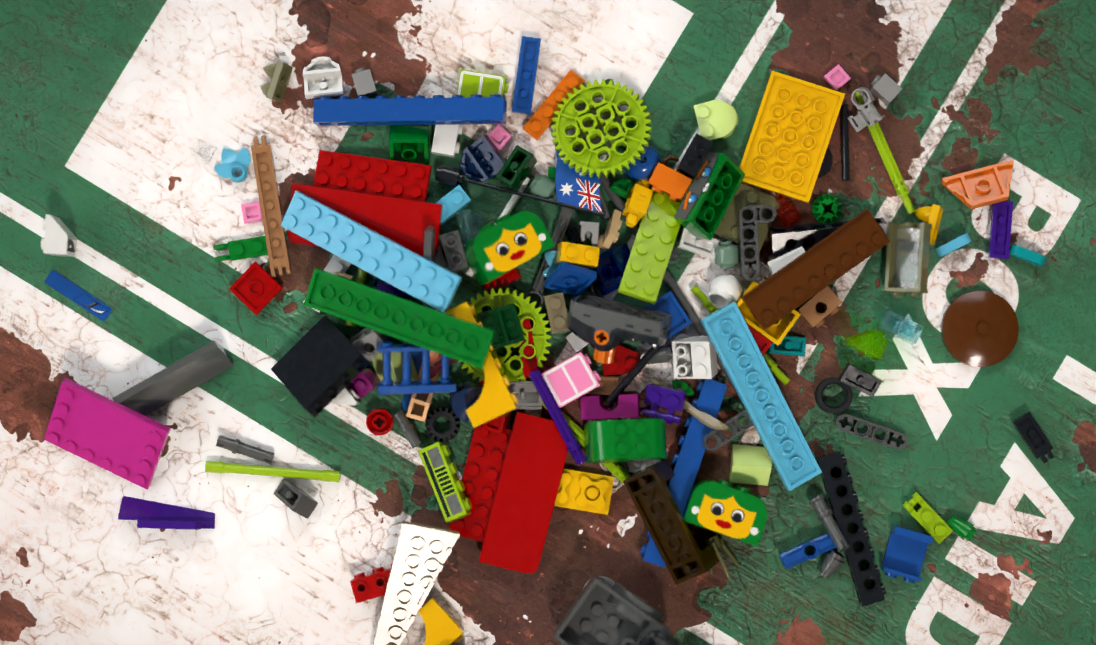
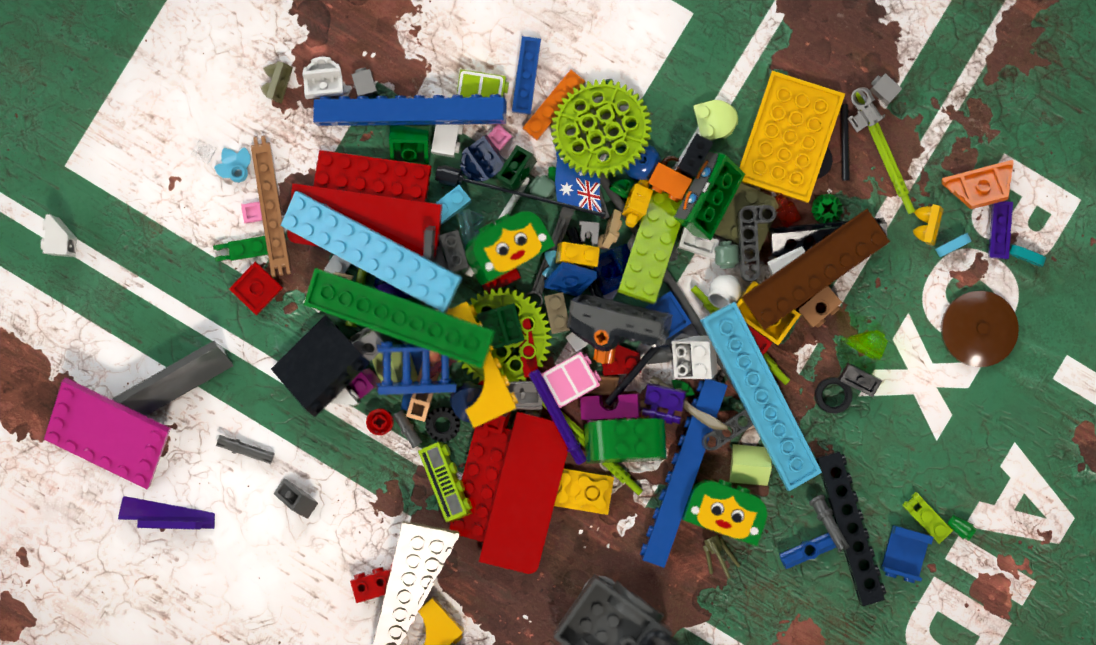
(78, 295): blue sticker -> none
(324, 475): lime piece -> none
(667, 523): dark brown plate -> none
(789, 346): teal slope -> none
(831, 563): dark grey cone -> none
(837, 77): bright pink tile -> none
(870, 433): dark grey beam -> none
(900, 327): clear light blue brick -> none
(907, 259): door -> none
(1033, 437): black hinge -> none

